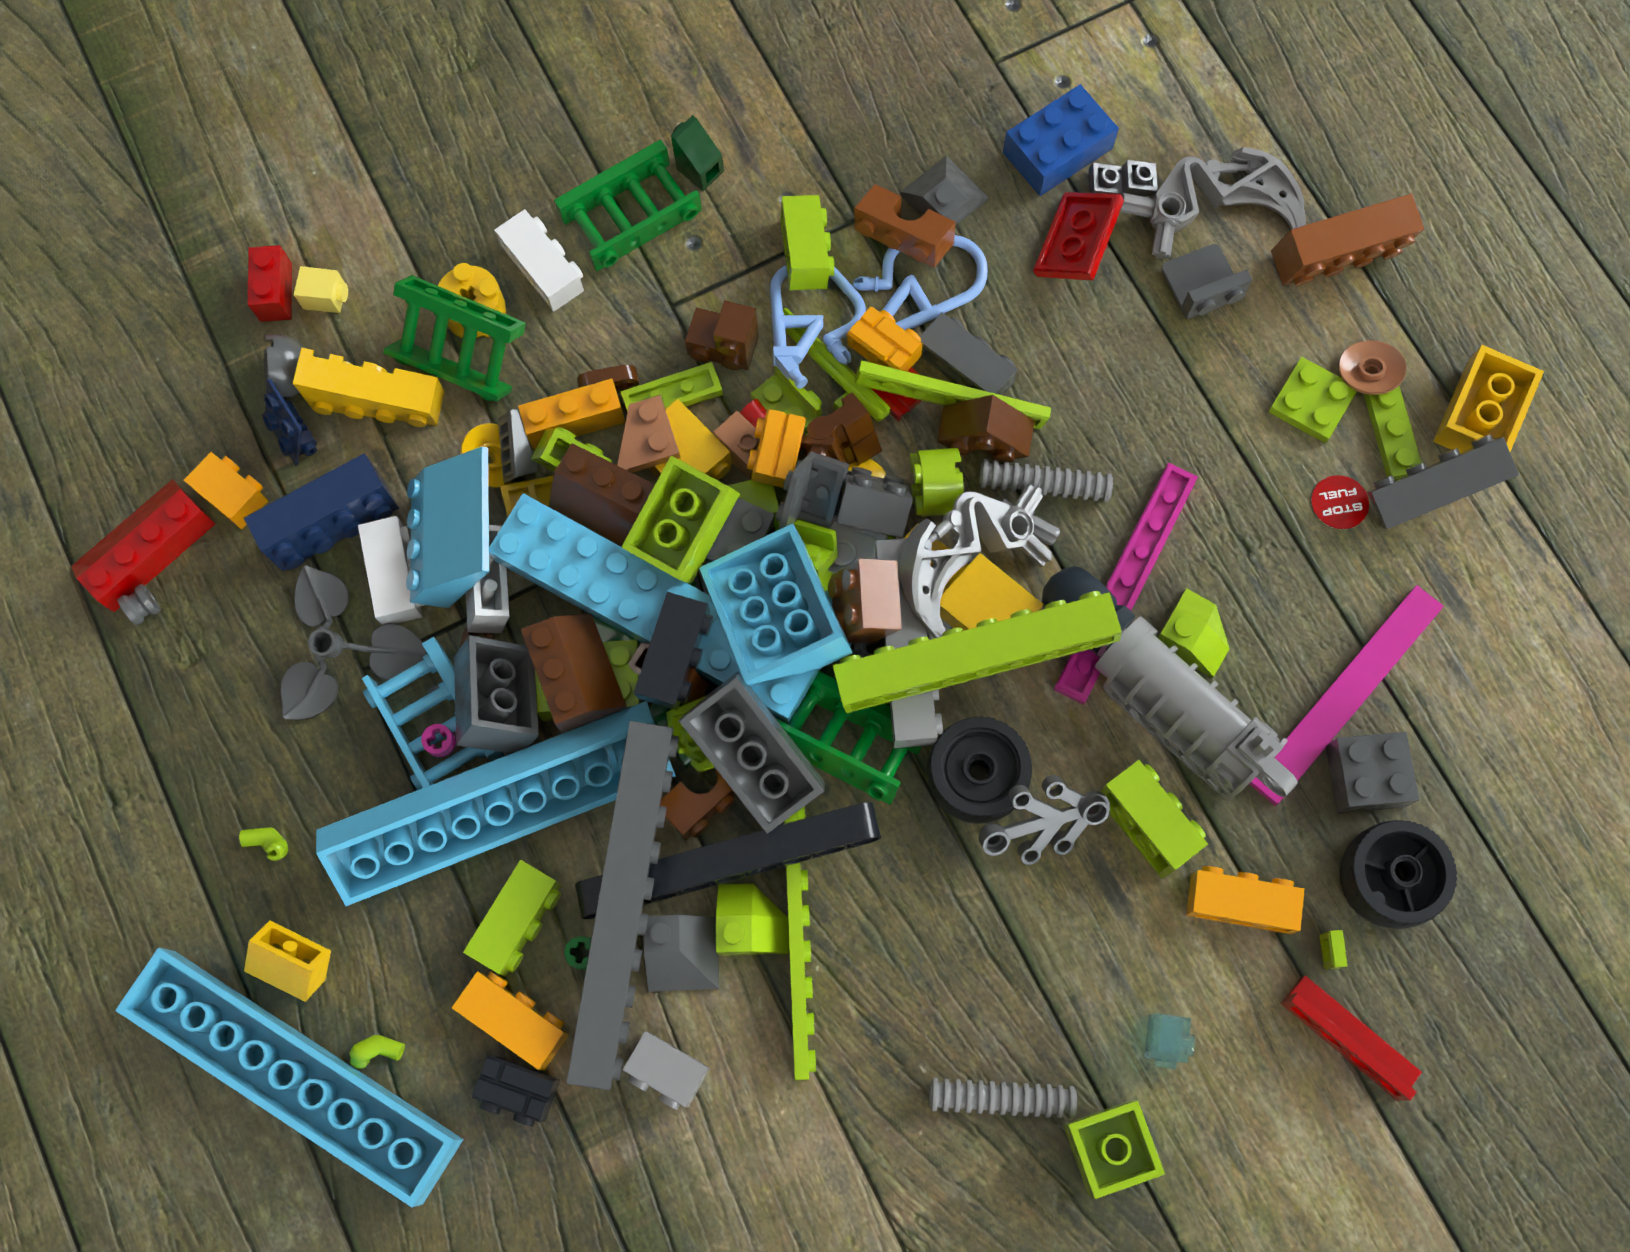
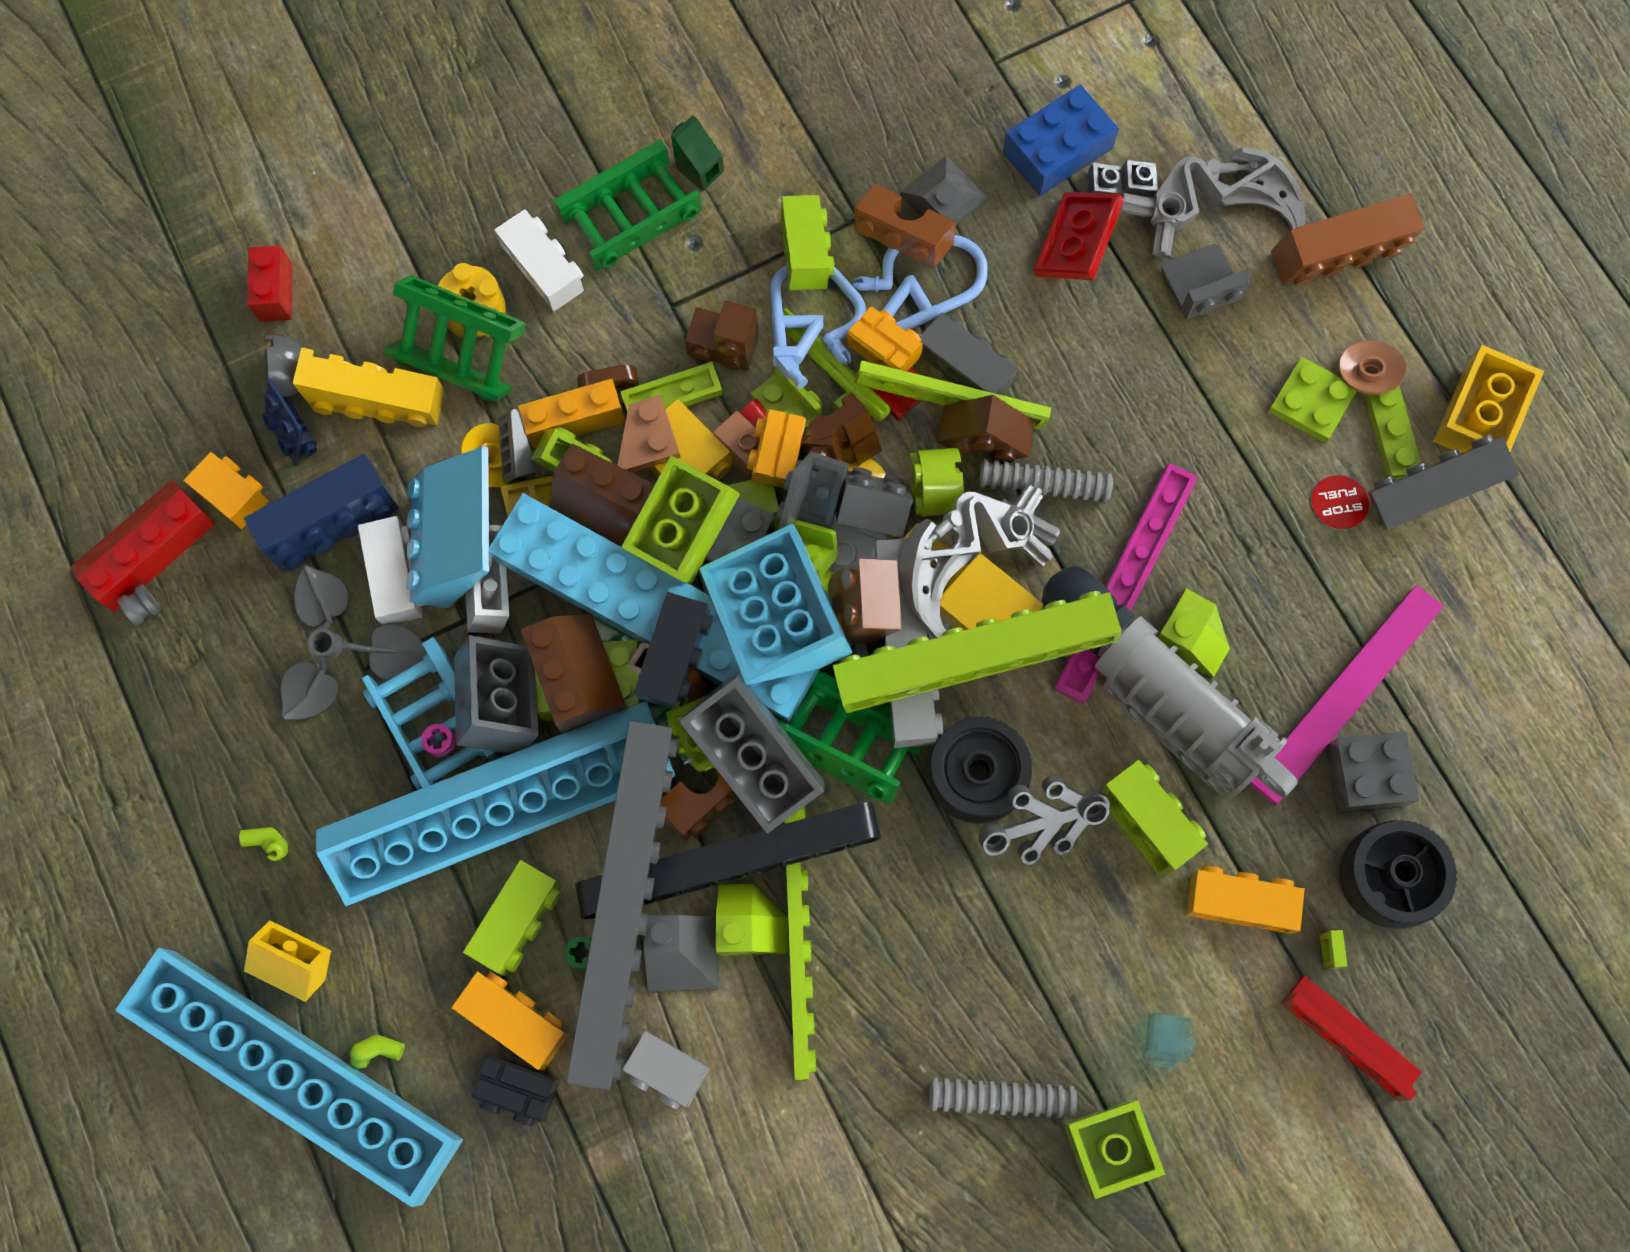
(320, 289): light yellow brick -> none

